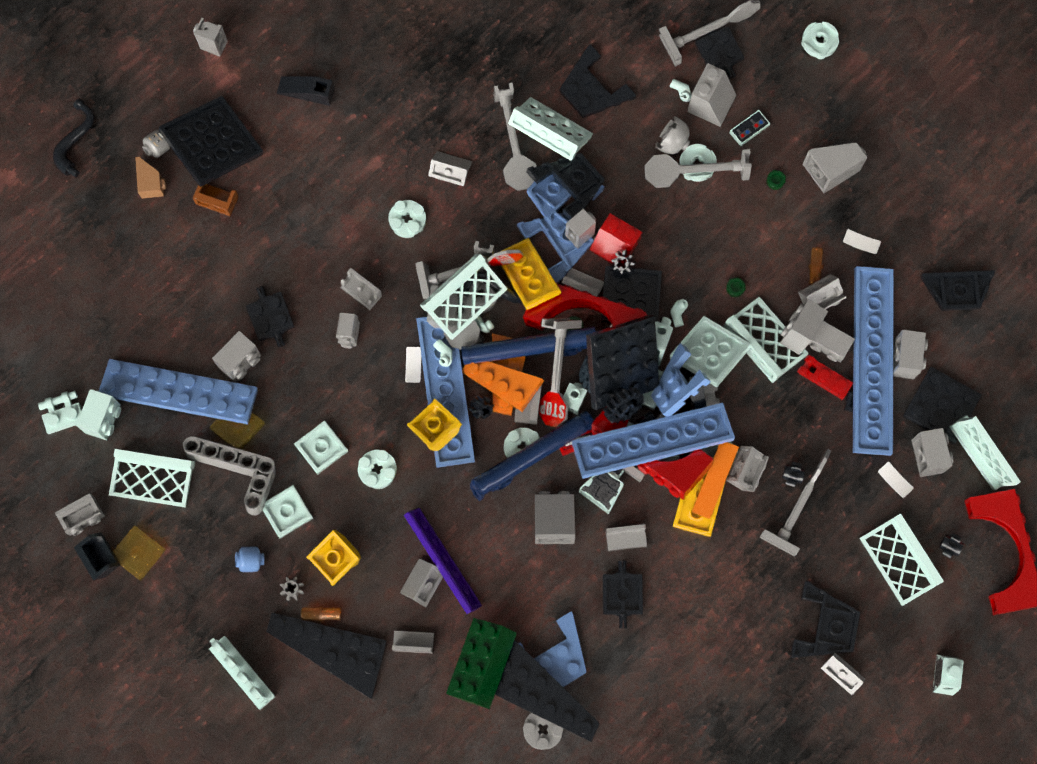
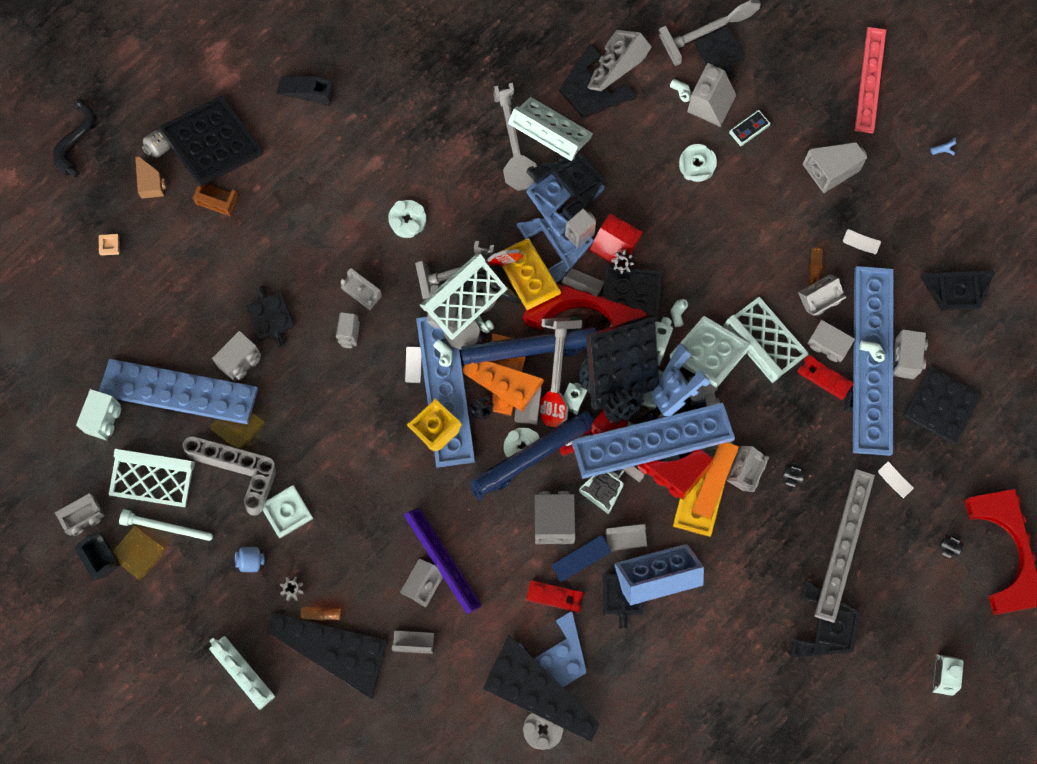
(61, 418): light aqua plate -> none
(109, 244): none -> light nougat plate
(128, 518): none -> light aqua piece
(210, 37): light grey hinge -> none
(321, 447): light aqua tile -> none
(334, 556): yellow slope -> none
(371, 478): light aqua plate -> none
(449, 168): light grey panel -> none
(481, 663): dark green brick -> none
(554, 596): none -> red plate
(581, 558): none -> dark blue tile
(622, 54): none -> light grey wedge
(659, 574): none -> medium blue slope
(663, 170): light grey piece -> none
(674, 137): light grey cylinder -> none
(735, 287): dark green tile -> none
(775, 179): dark green tile -> none
(781, 539): light grey piece -> none
(802, 326): light grey brick -> none
(819, 30): light aqua plate -> none
(843, 673): plate -> none
(844, 546): none -> light grey plate
(870, 80): none -> coral plate
(874, 349): none -> light aqua arm
(916, 550): light aqua fence -> none
(932, 452): light grey brick -> none
(944, 147): none -> medium blue bar
(984, 452): light aqua fence -> none

